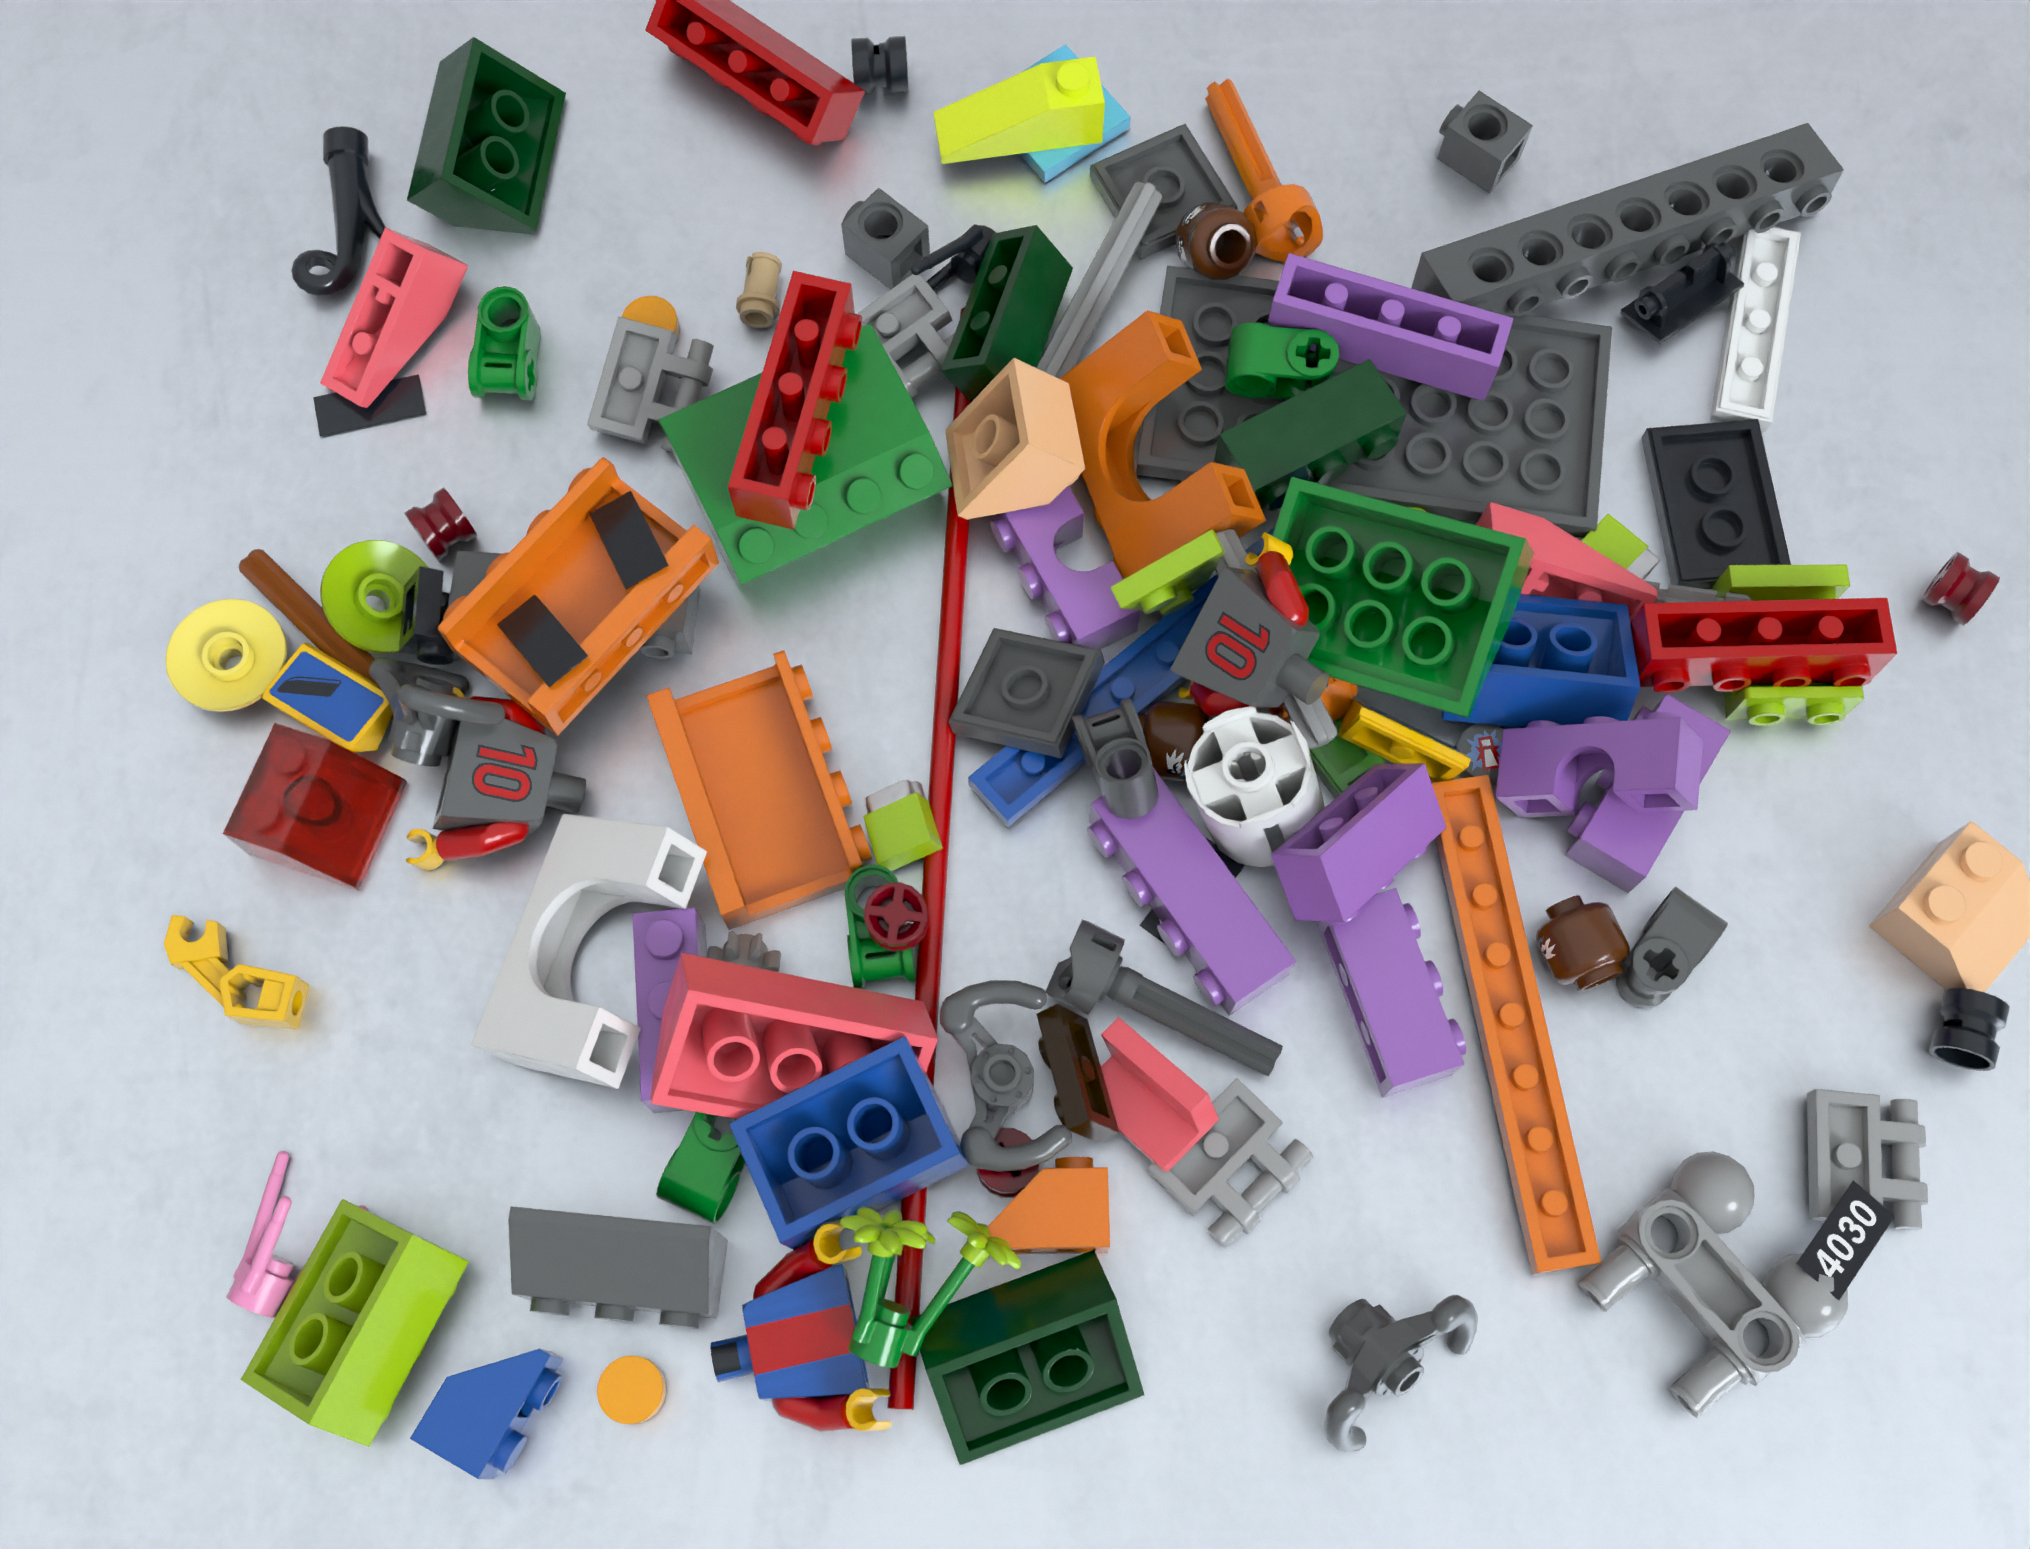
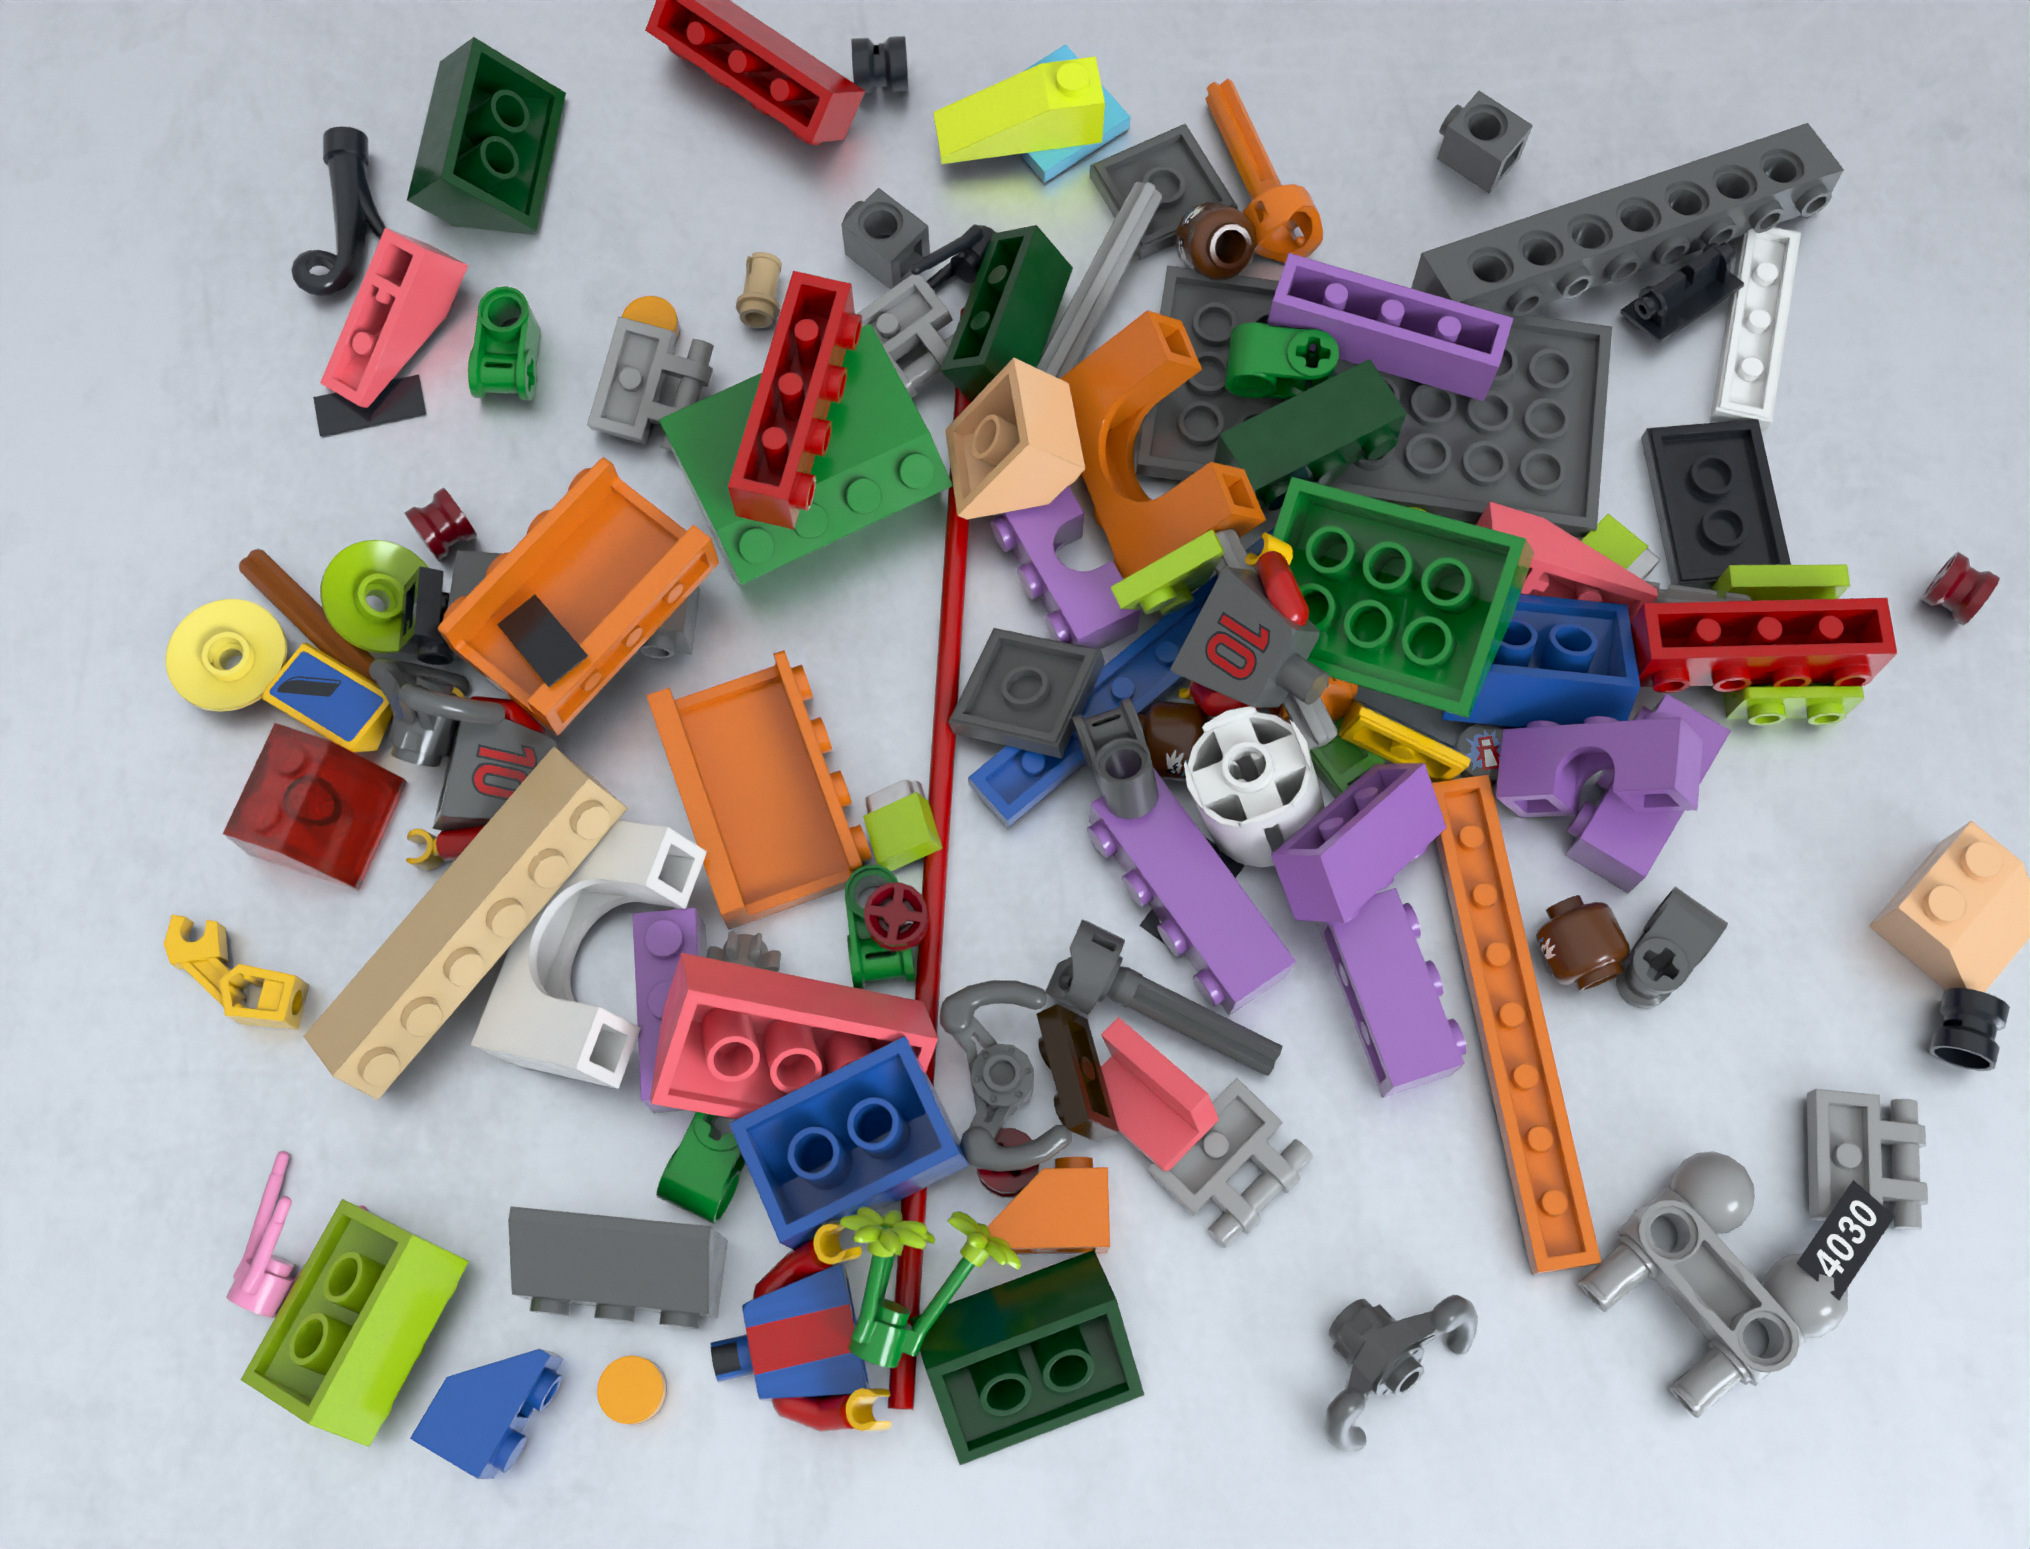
(463, 924): none -> tan brick
(628, 540): black sticker -> none

